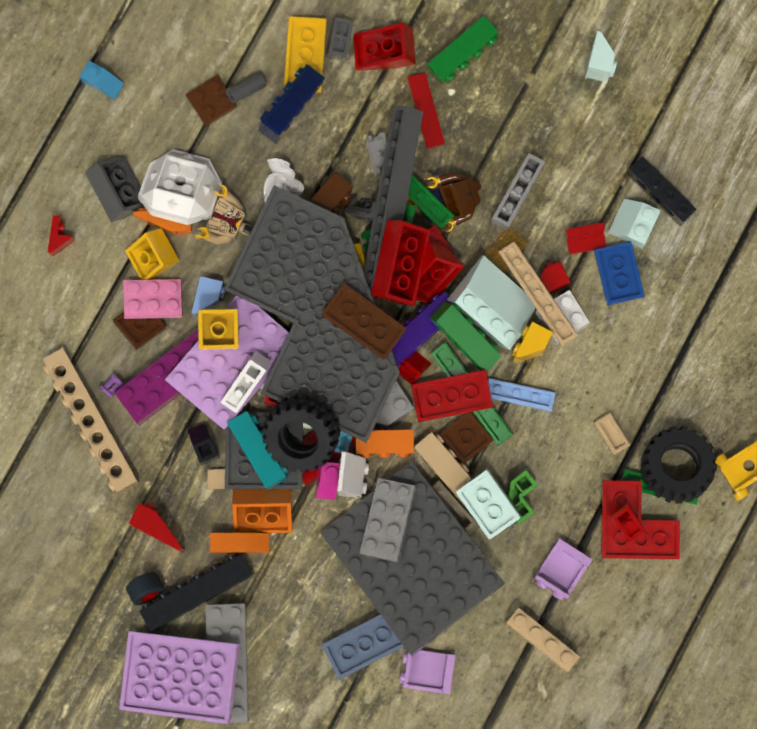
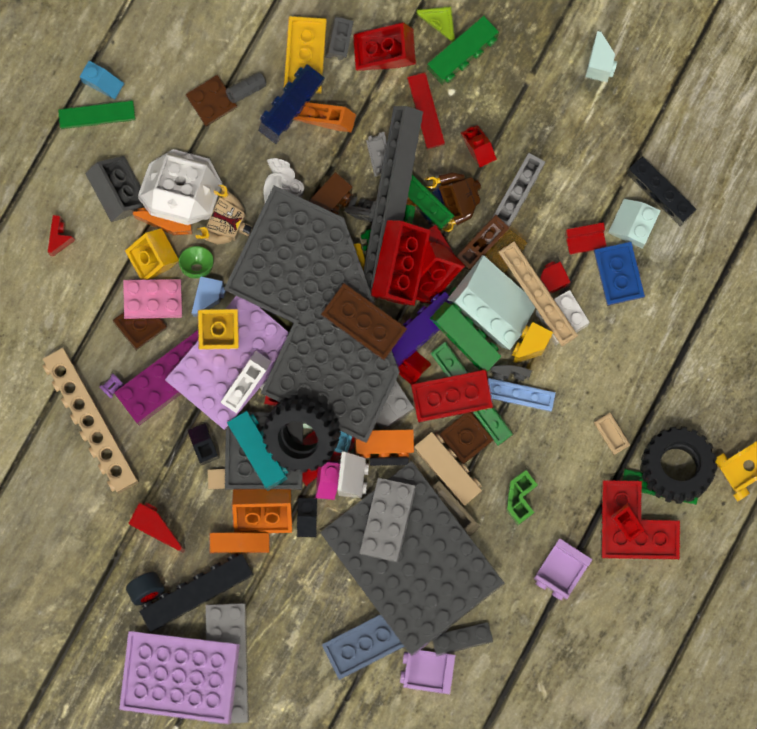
(97, 115): none -> green tile
(193, 256): none -> bright green piece
(307, 517): none -> black slope
(327, 116): none -> orange slope
(387, 461): none -> black tile
(440, 19): none -> lime tile
(462, 639): none -> dark grey plate
(479, 145): none -> red slope
(482, 242): none -> reddish brown slope
(488, 504): light aqua plate -> none
(503, 372): none -> dark grey slope
(542, 640): tan brick -> none

